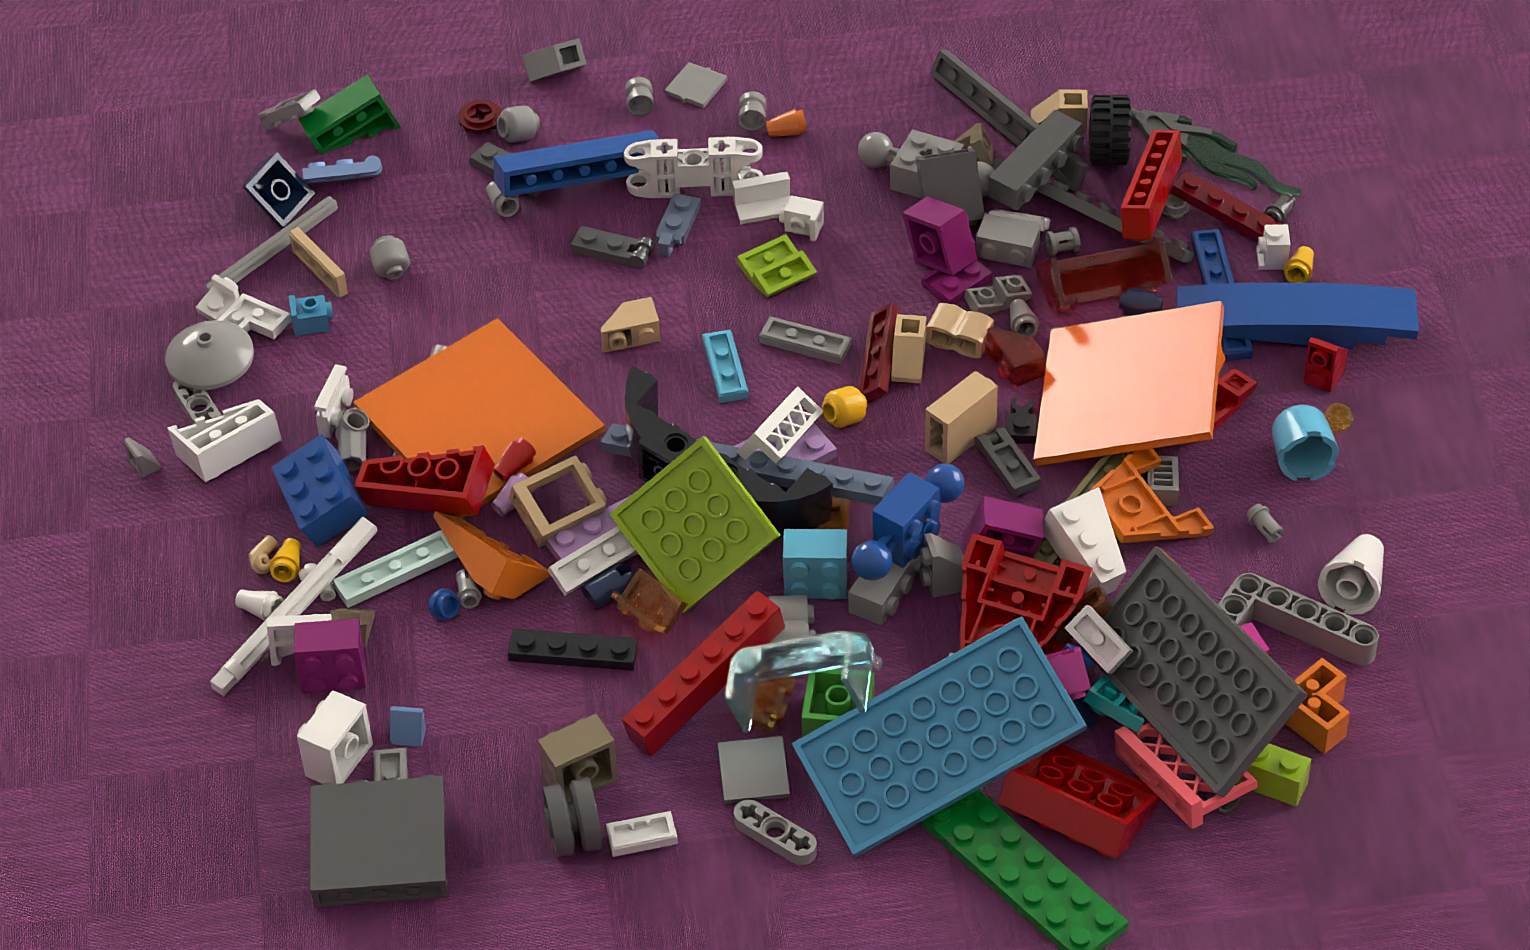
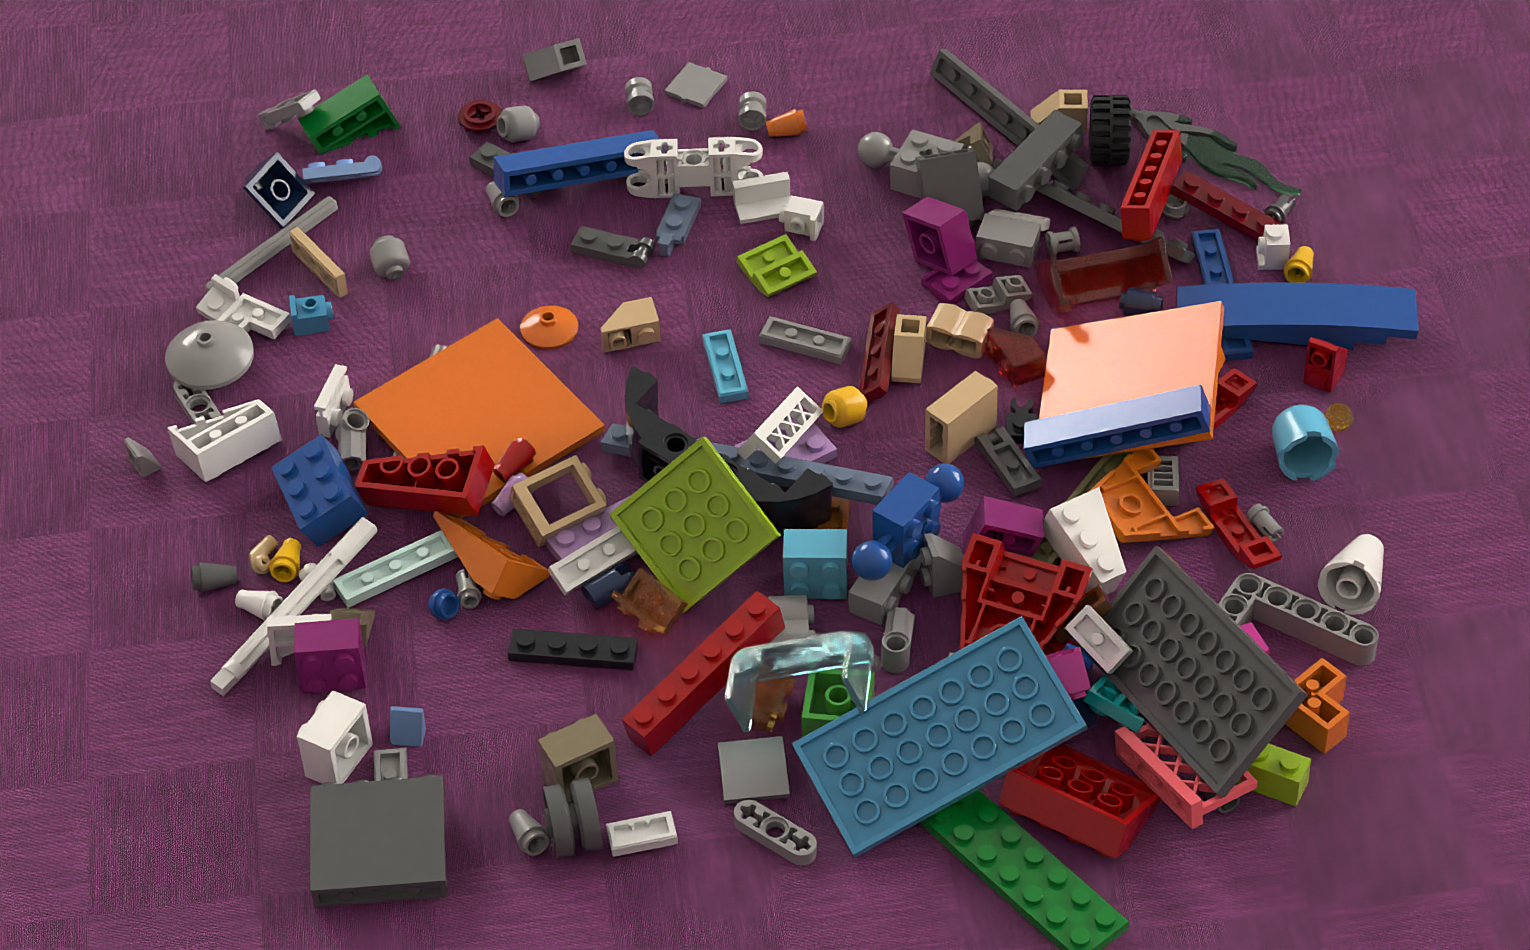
(212, 576): none -> dark grey cone
(529, 834): none -> light grey cone
(549, 327): none -> orange dish
(897, 640): none -> light grey piece
(1117, 426): none -> brick
(1233, 527): none -> red slope

